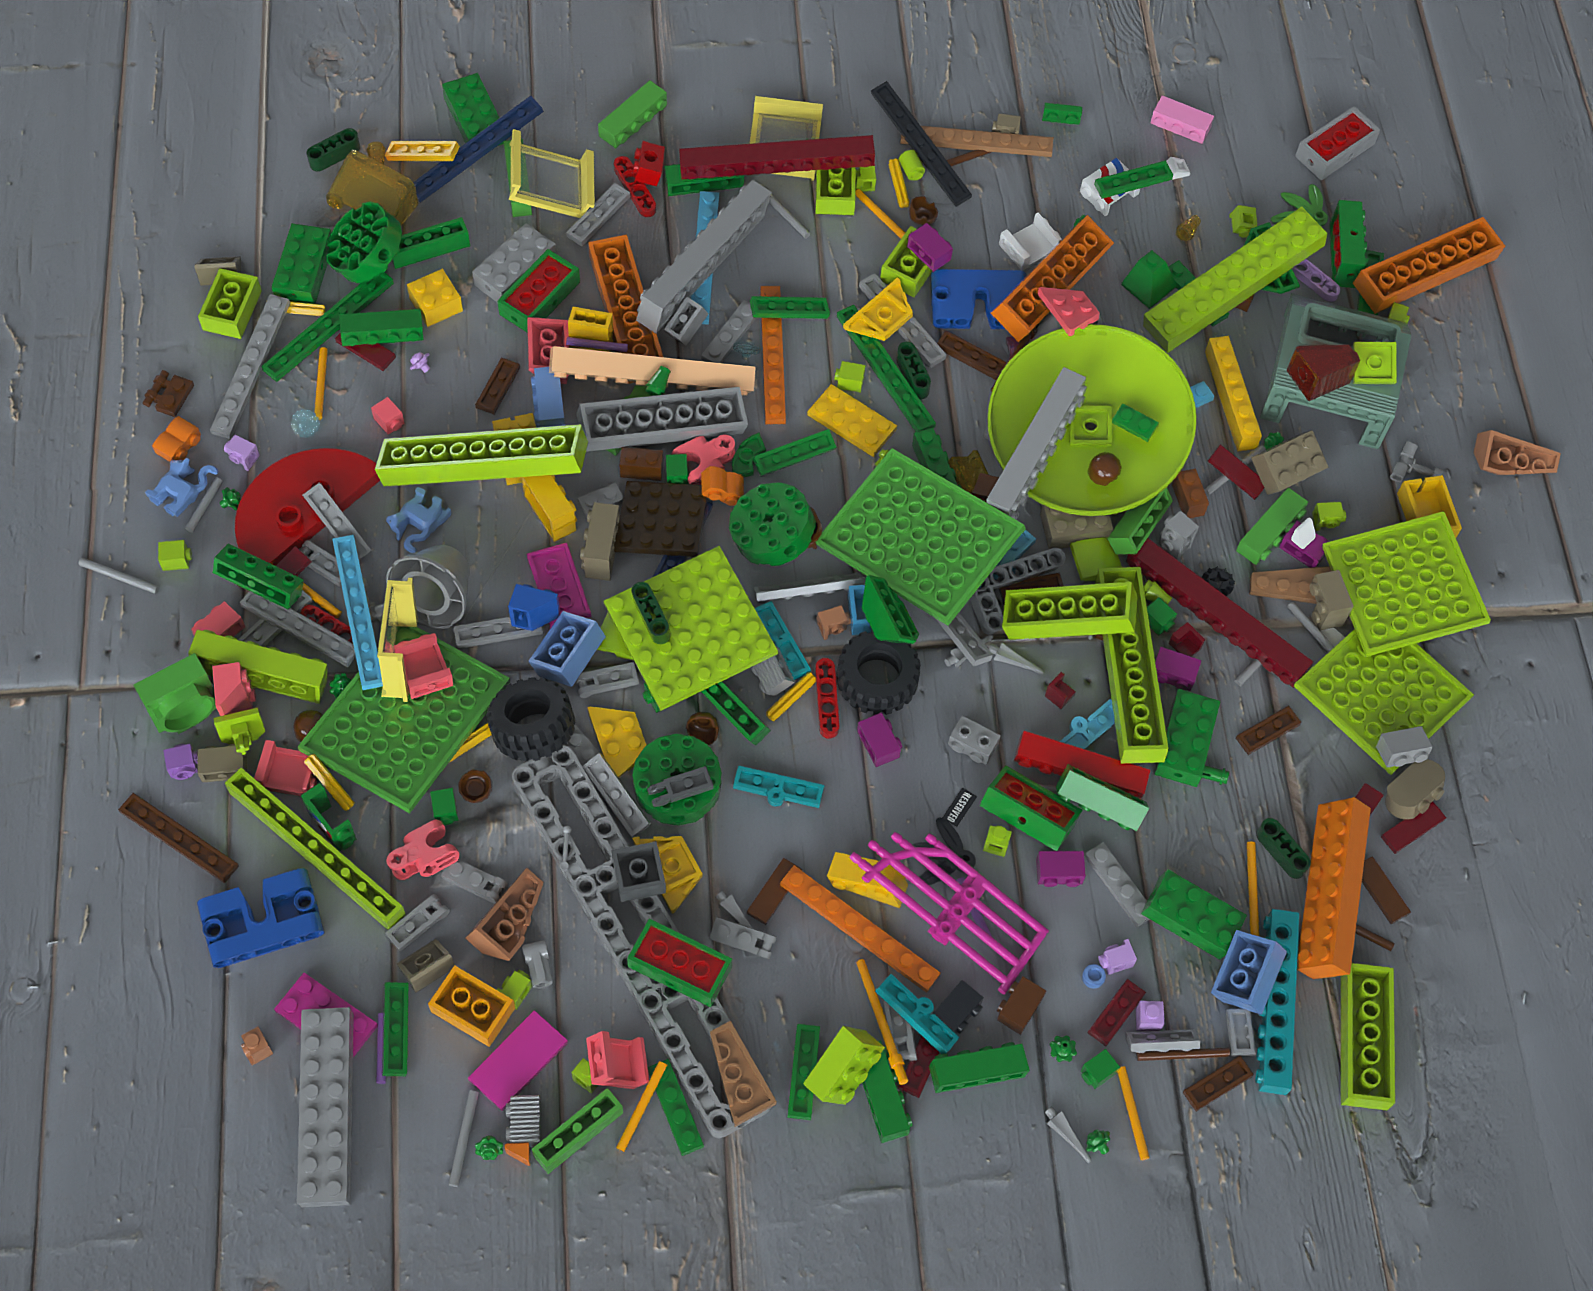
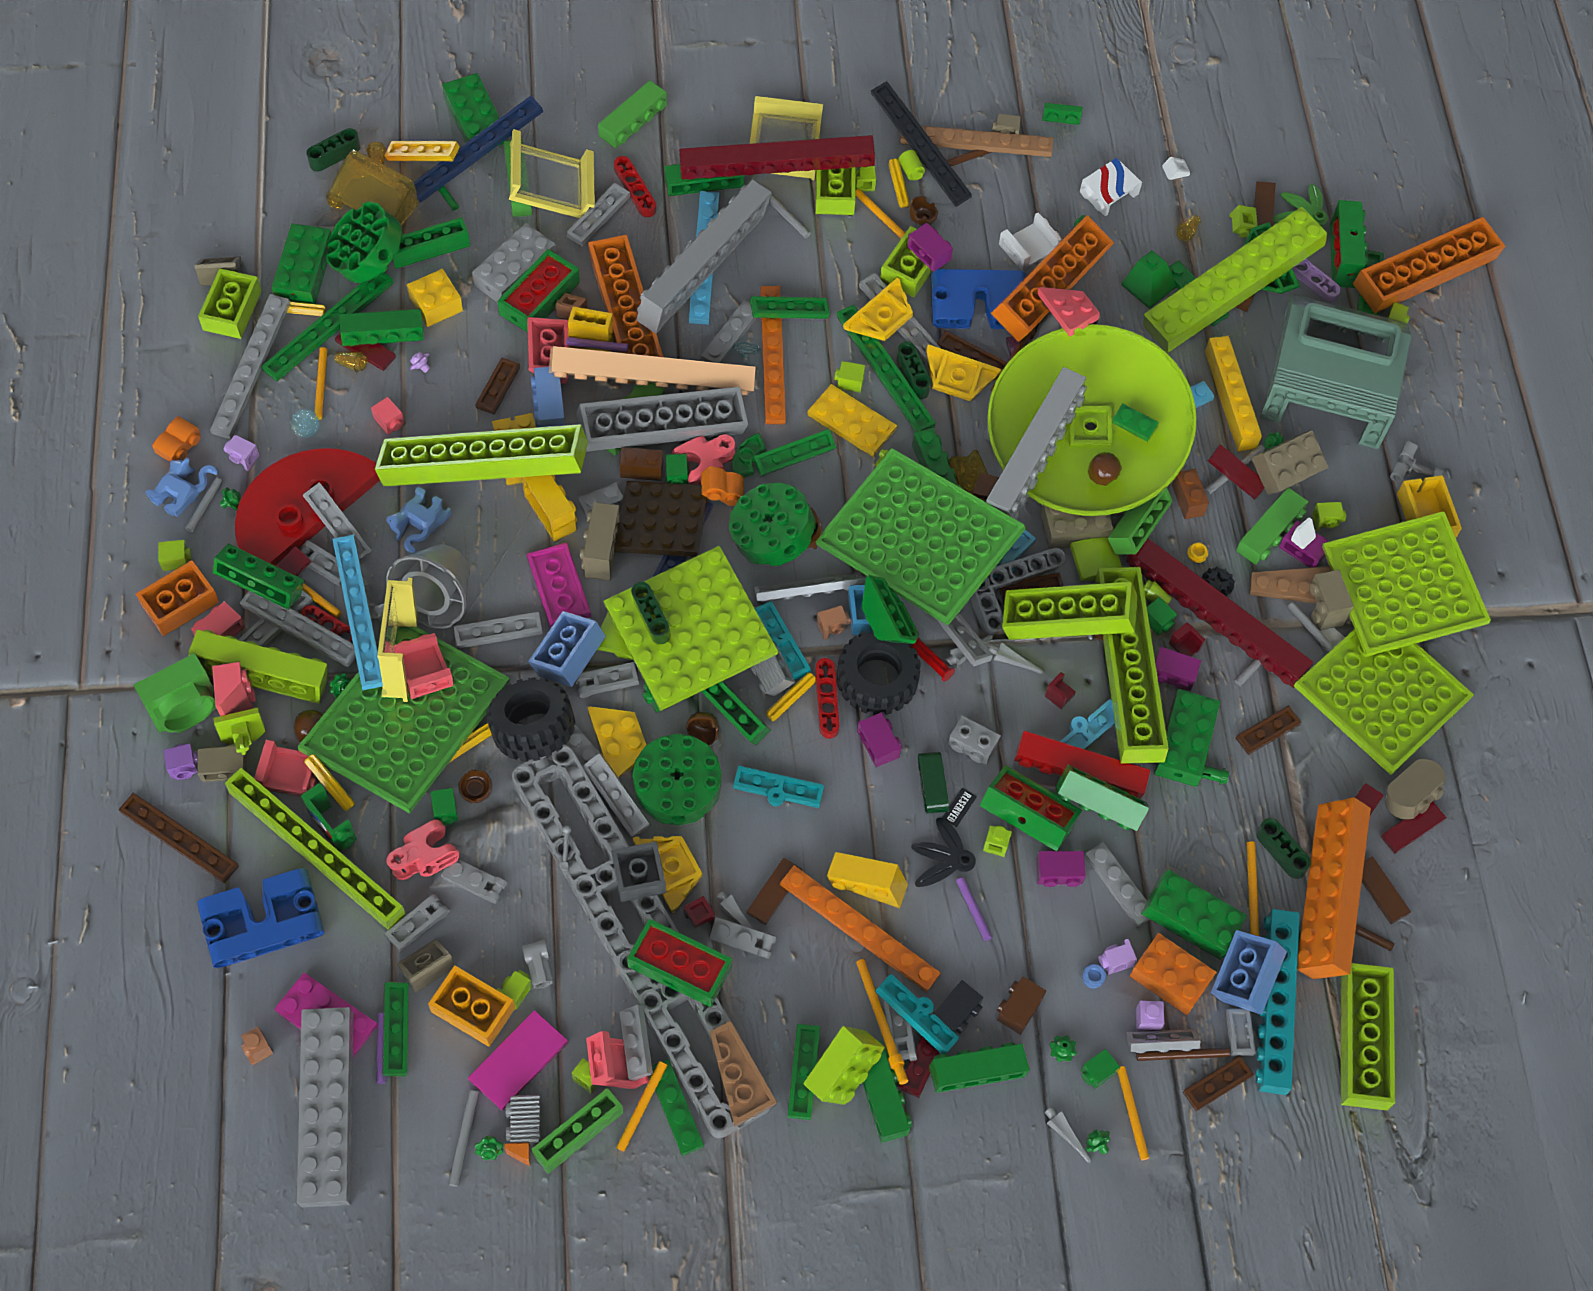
(119, 575): light grey bar -> none
(174, 395): reddish brown plate -> none
(177, 598): none -> orange brick
(352, 360): none -> clear yellow cone
(448, 198): none -> green piece
(505, 924): nougat wedge -> none
(532, 607): blue slope -> none
(566, 302): none -> nougat brick
(636, 1042): none -> light grey plate
(649, 163): red brick -> none
(658, 383): green cone -> none
(681, 786): dark grey hinge -> none
(686, 321): light grey brick -> none
(699, 912): none -> dark red panel
(933, 660): none -> red axle
(933, 782): none -> dark green beam
(958, 374): none -> yellow wing
(959, 906): dark pink piece -> none
(1116, 1012): dark red tile -> none
(1133, 179): green plate -> none
(1172, 974): none -> orange brick
(1178, 534): light grey brick -> none
(1182, 119): bright pink brick -> none
(1197, 552): none -> yellow plate
(1264, 202): none -> reddish brown tile
(1322, 368): clear red slope -> none
(1337, 143): brick -> none
(1376, 363): lime plate -> none
(1404, 747): light grey brick -> none
(1512, 456): nougat wedge -> none

